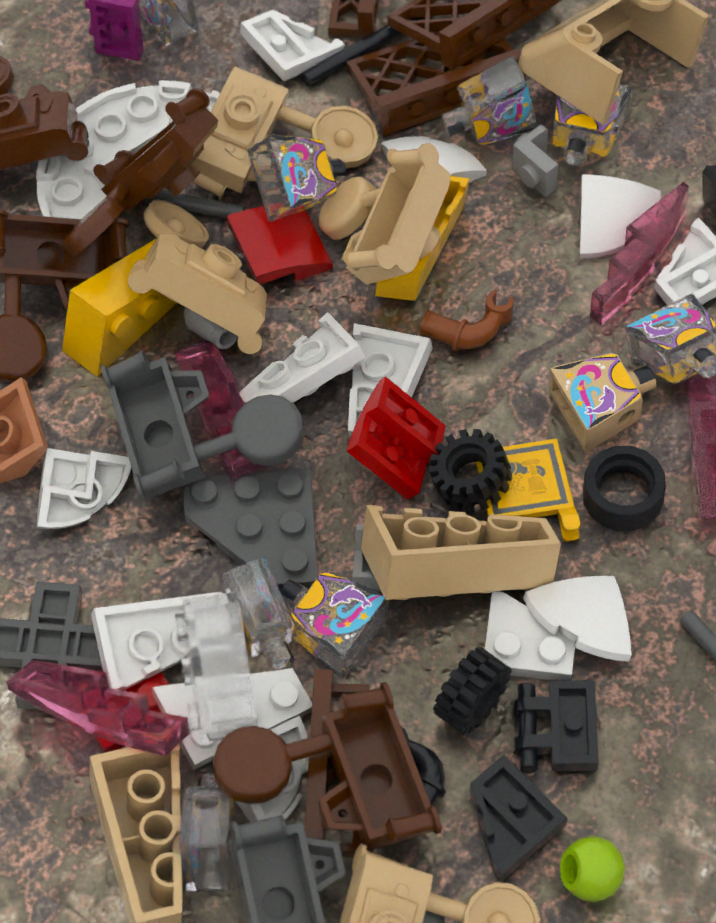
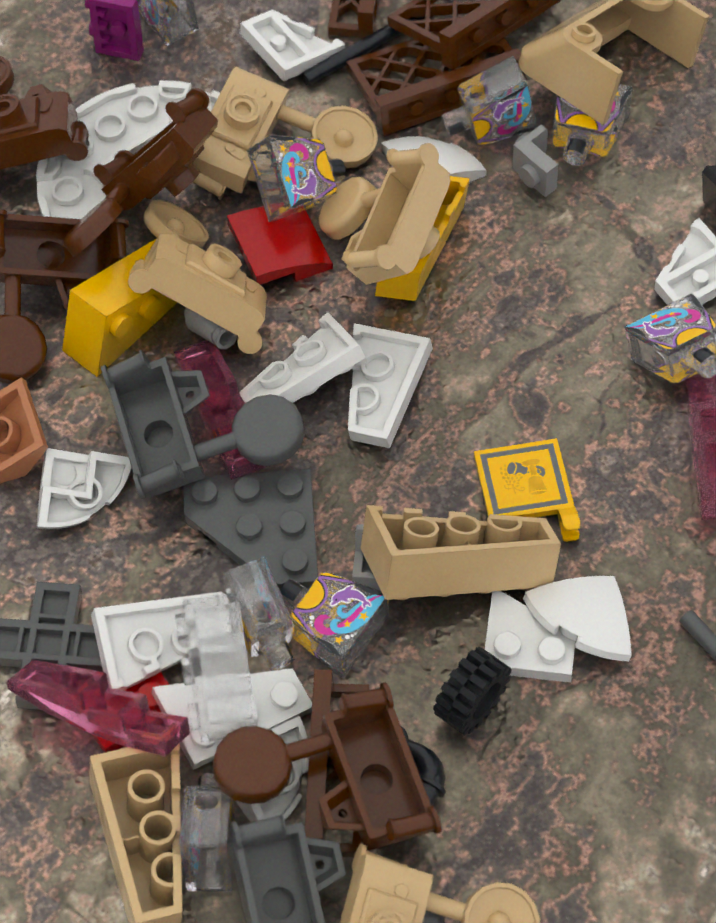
(198, 204): dark grey bar -> none
(395, 438): red slope -> none
(465, 334): dark orange piece -> none
(476, 489): black tyre -> none
(513, 815): black wing -> none
(572, 726): black plate -> none
(592, 869): lime piece -> none
(599, 396): torso -> none
(607, 210): white brick -> none
(624, 516): black tyre -> none
(644, 247): clear pink slope -> none

